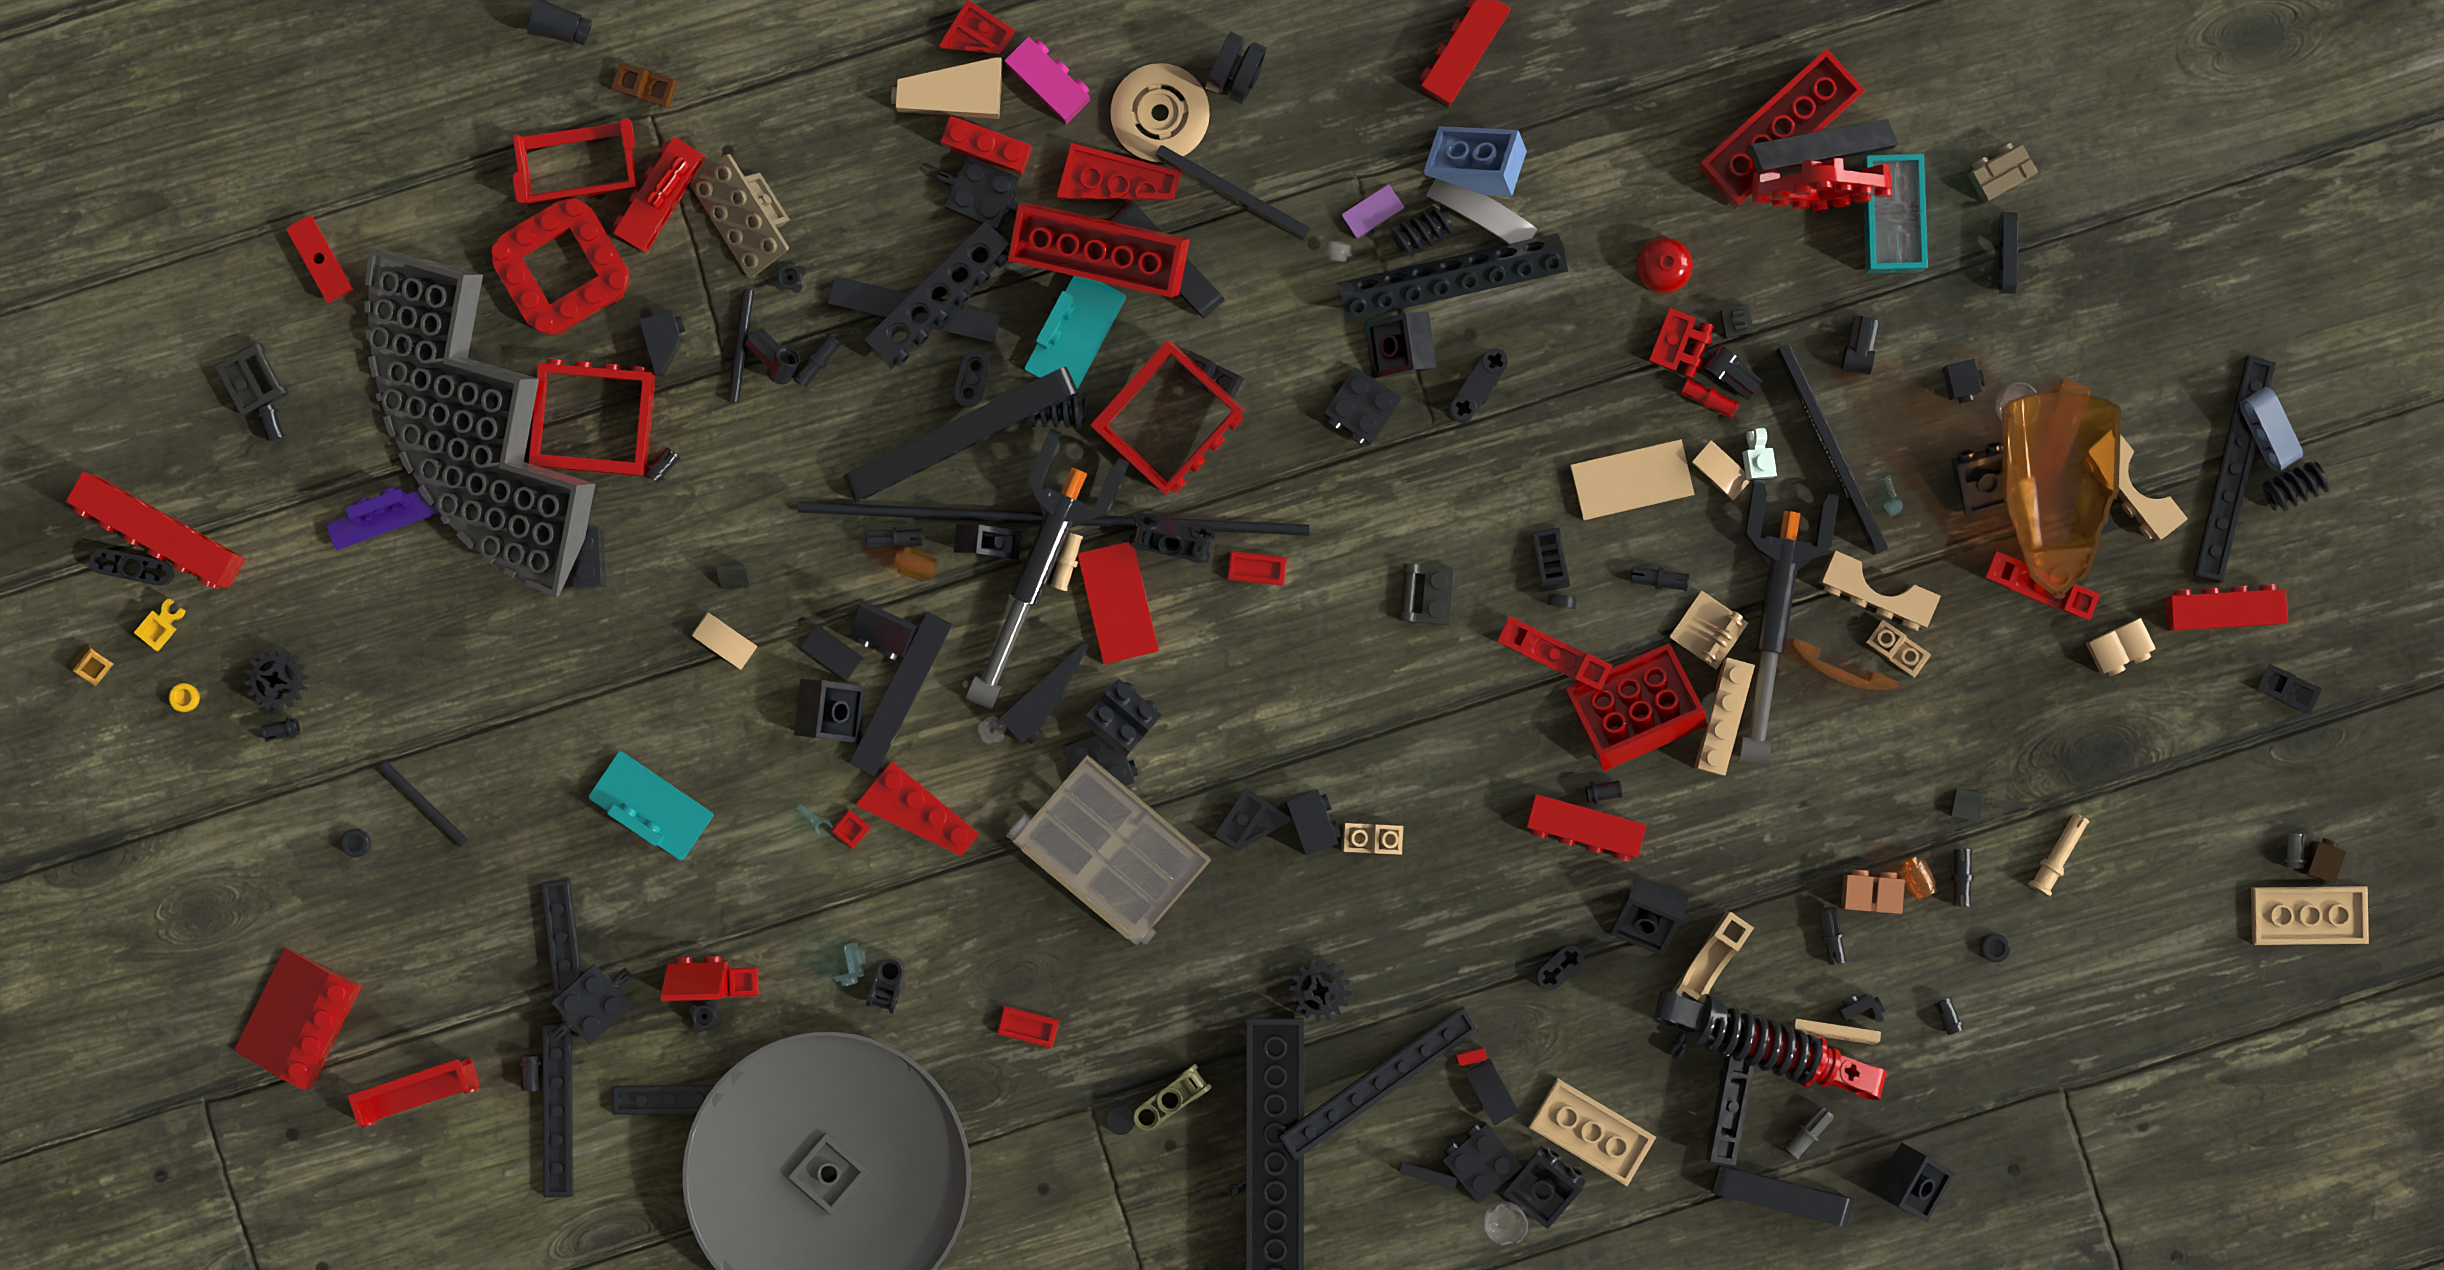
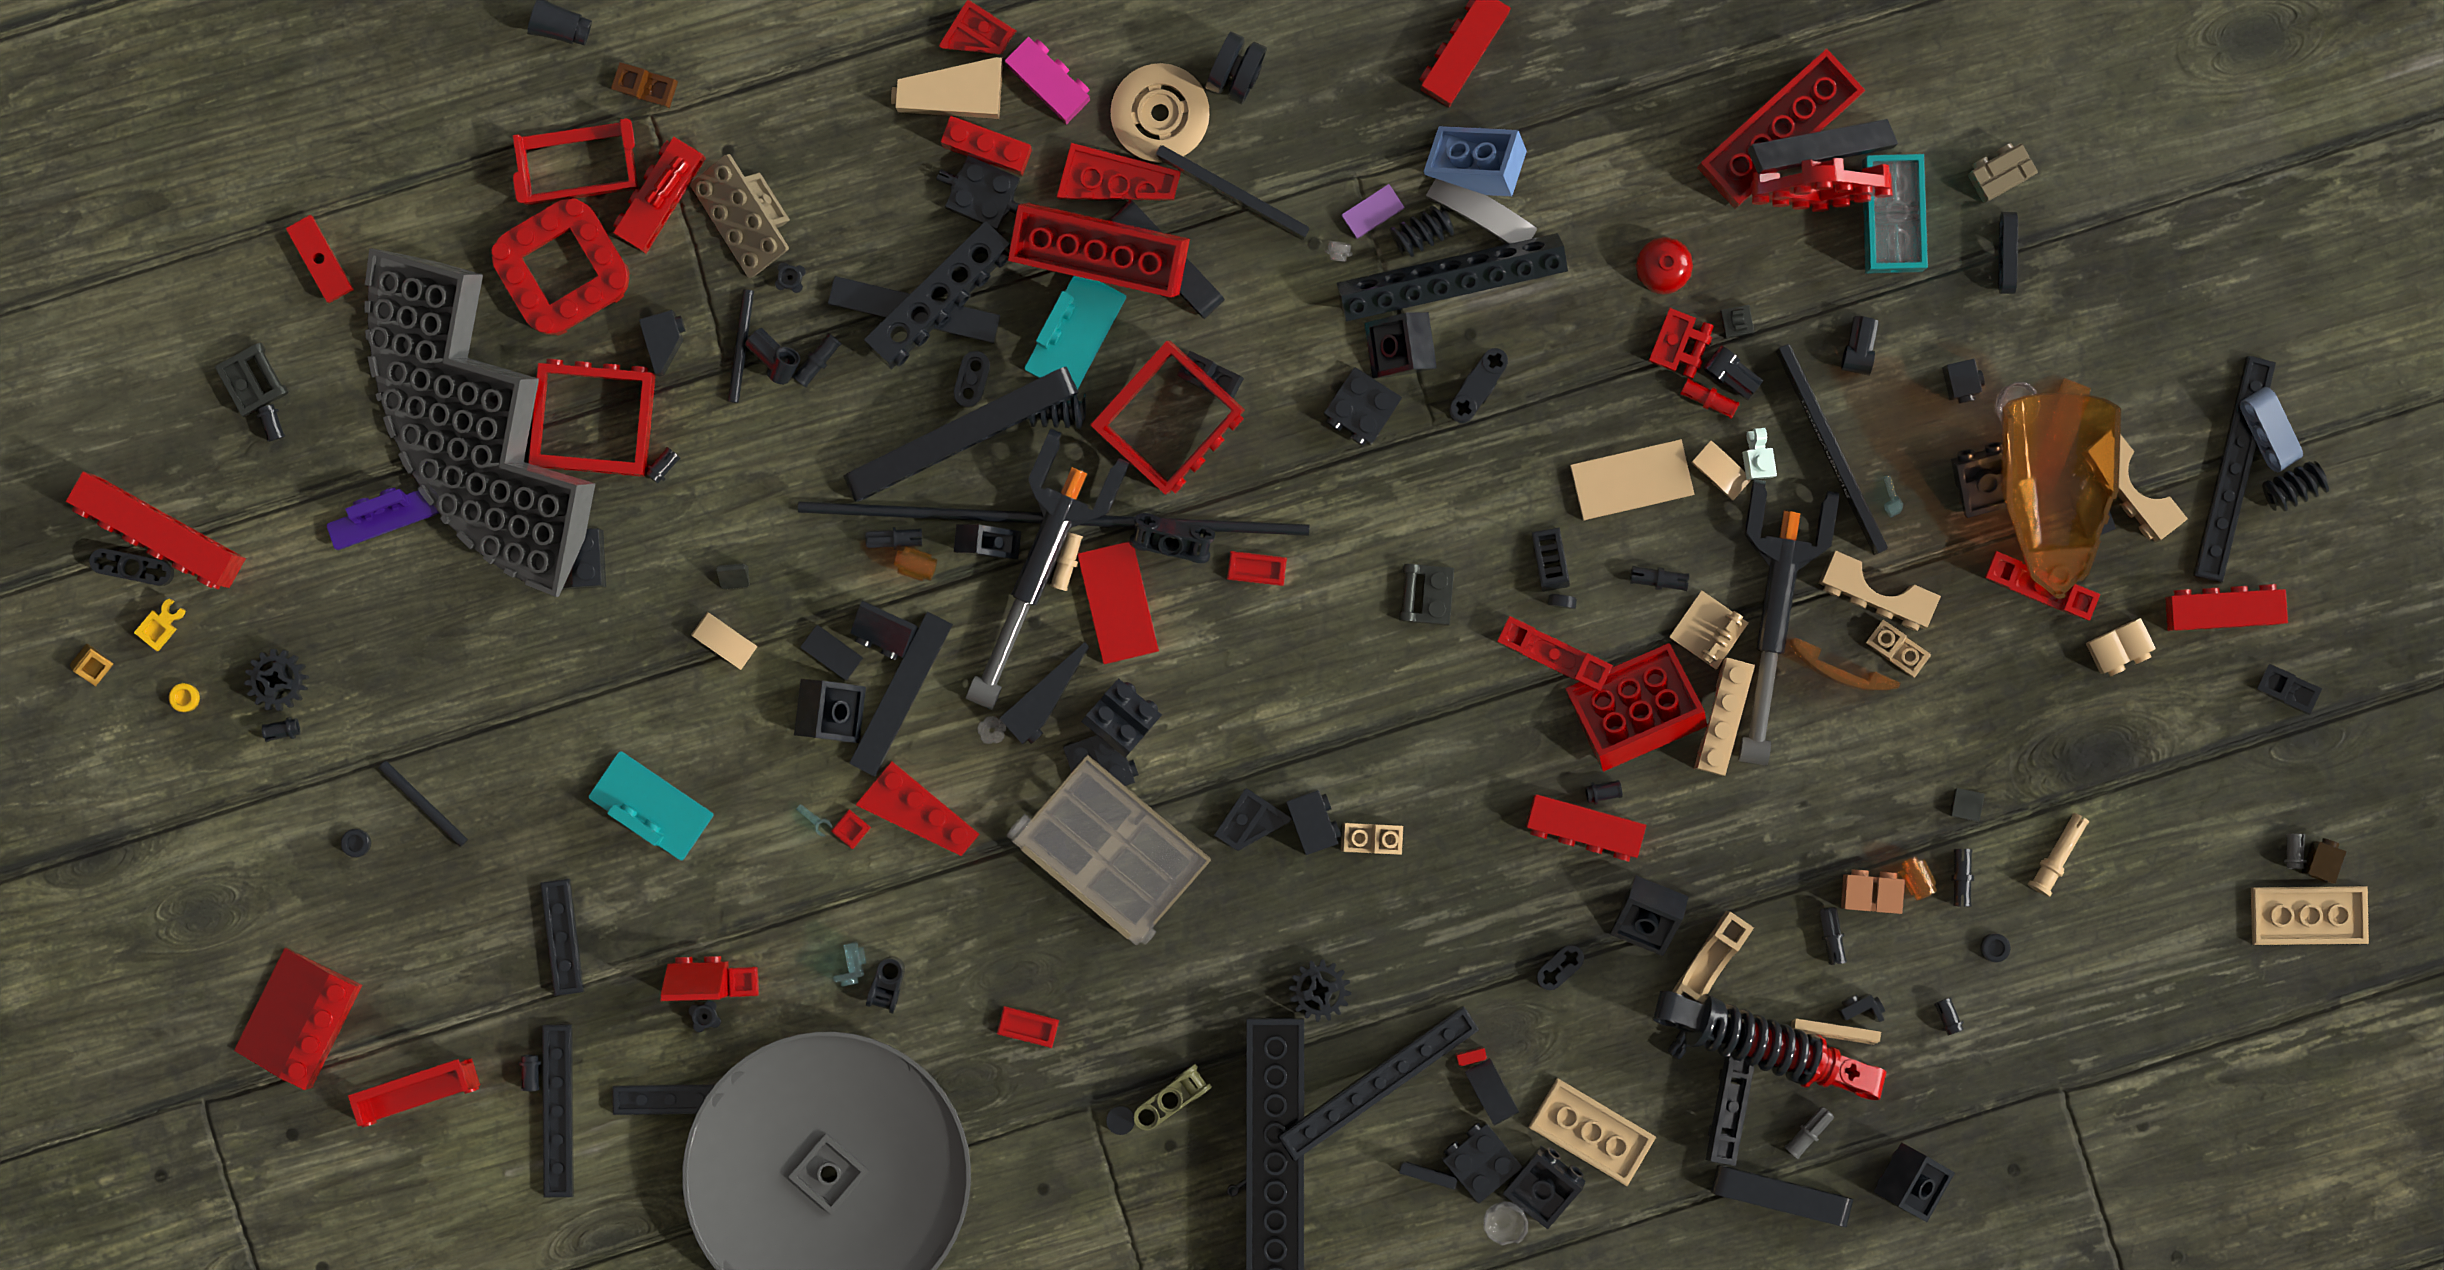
(591, 1004): black plate -> none

